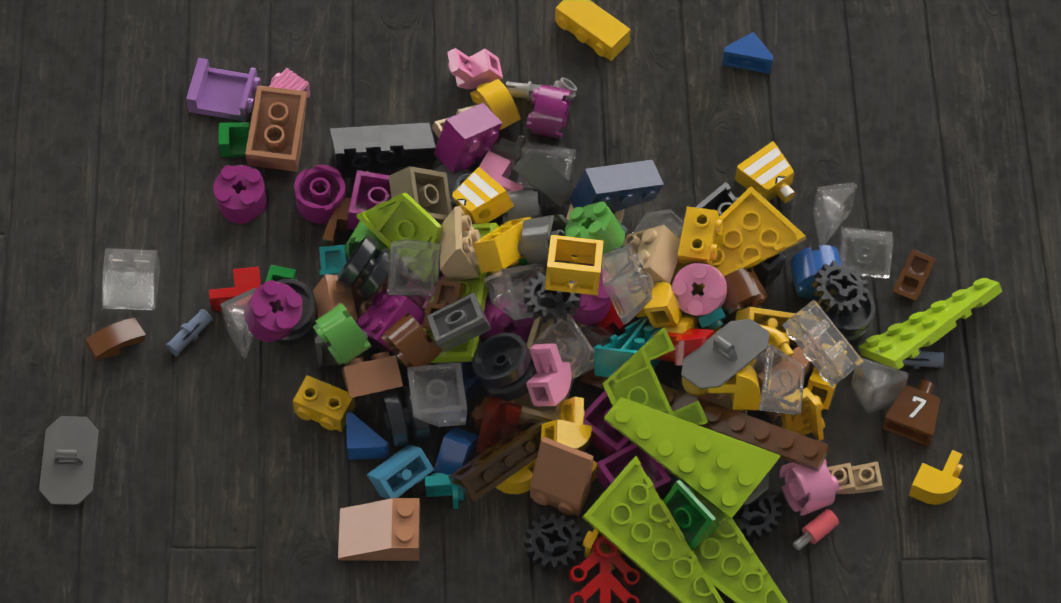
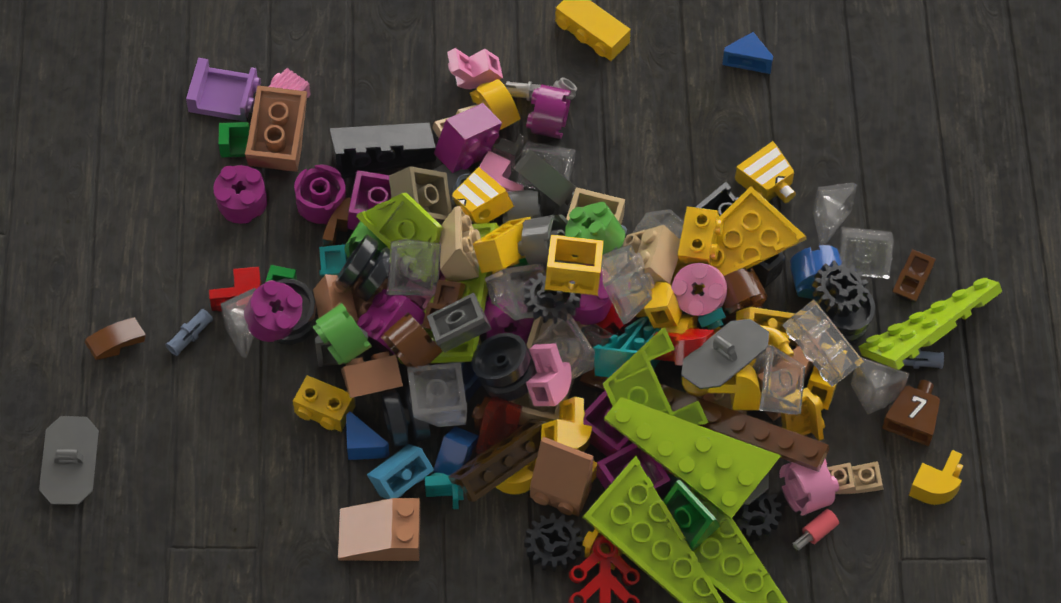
(130, 279): clear slope -> none
(618, 185): wedge -> none

